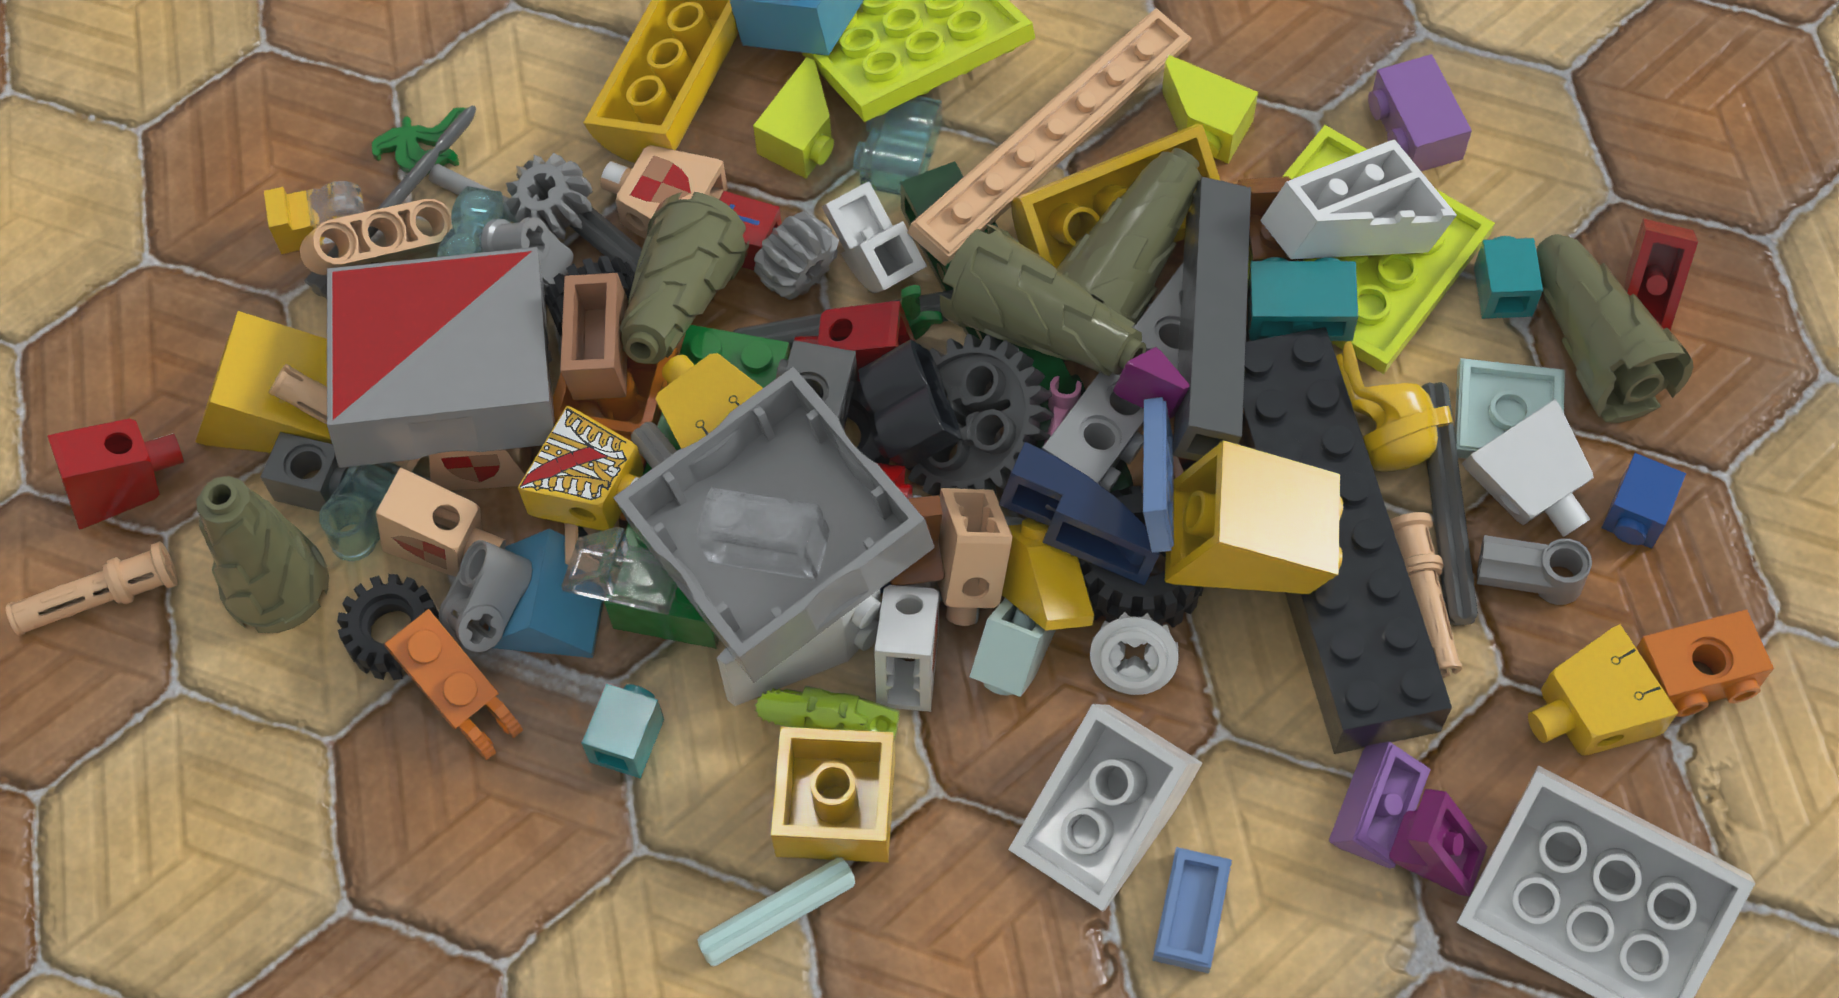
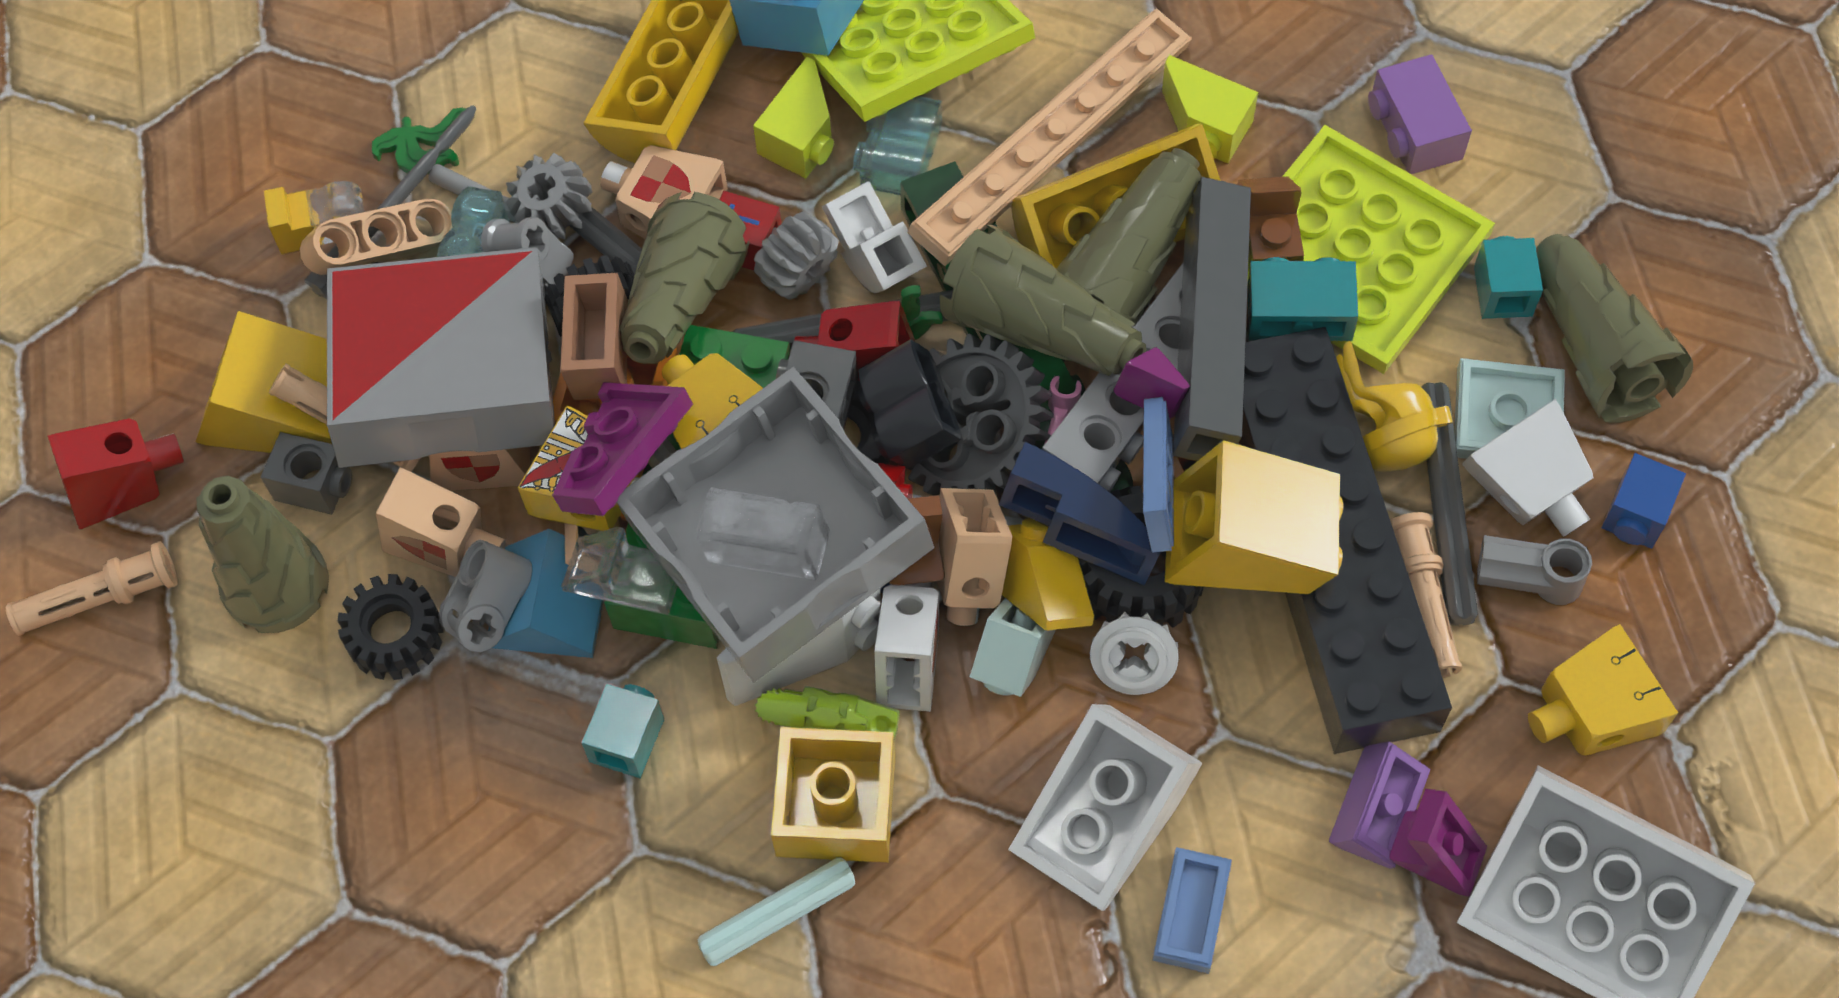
(355, 503): clear light blue piece -> none
(450, 679): orange hinge -> none
(618, 444): none -> magenta wing
(1359, 208): white wedge -> none
(1660, 268): red slope -> none
(1724, 644): orange brick -> none

